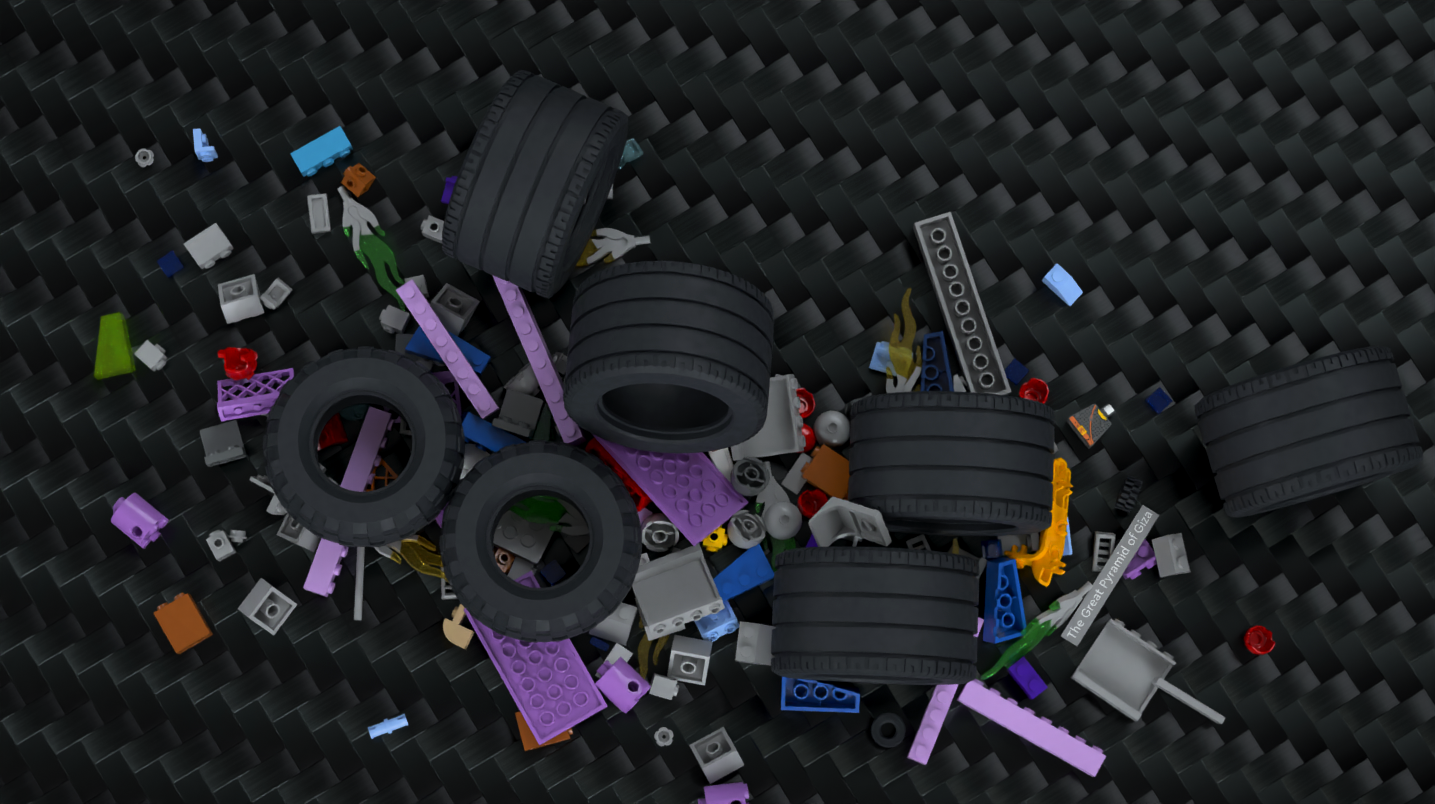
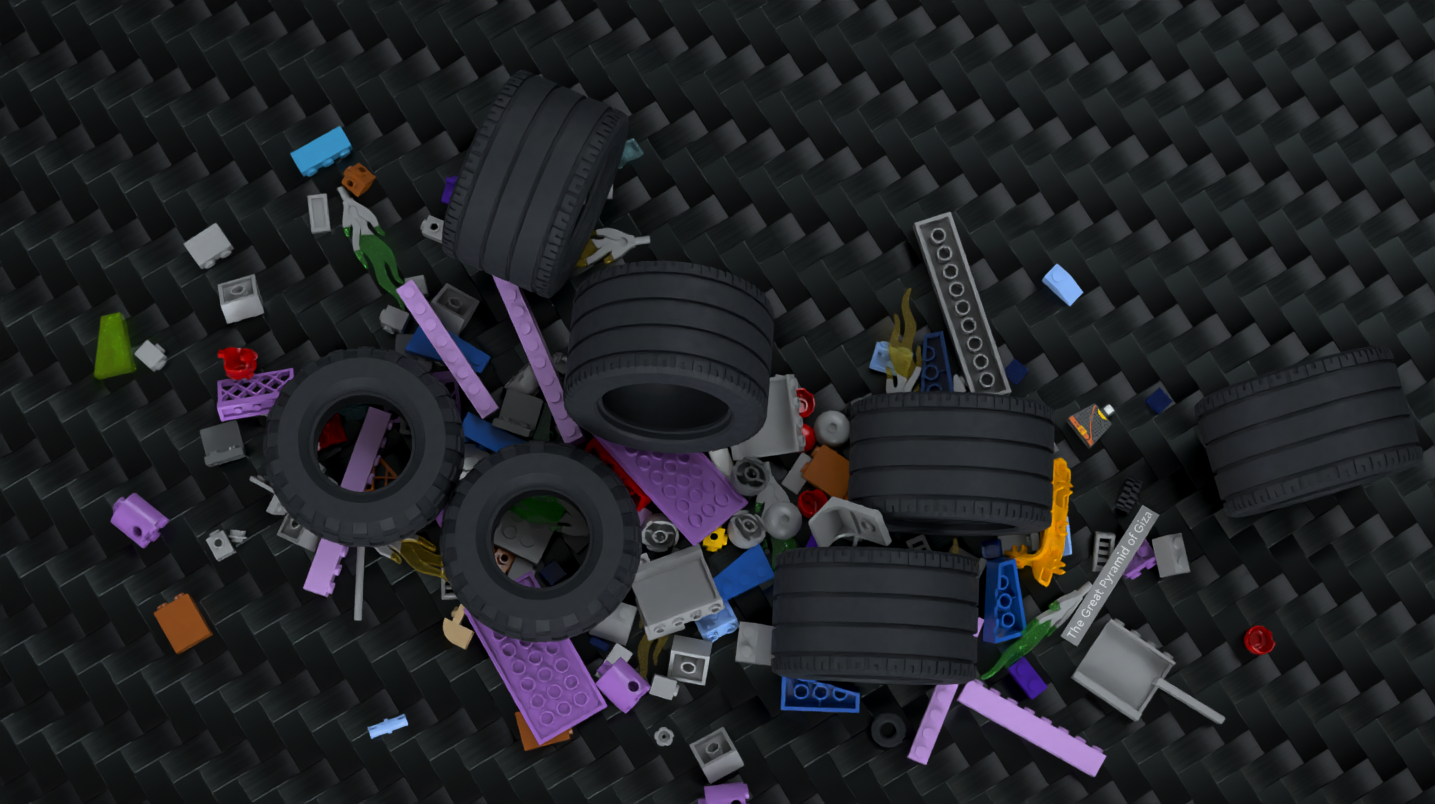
(149, 157): light grey plate -> none
(170, 264): clear blue tile -> none
(202, 147): light blue bracket -> none
(267, 606): light grey slope -> none
(275, 294): light grey bracket -> none
(1034, 390): red hair -> none

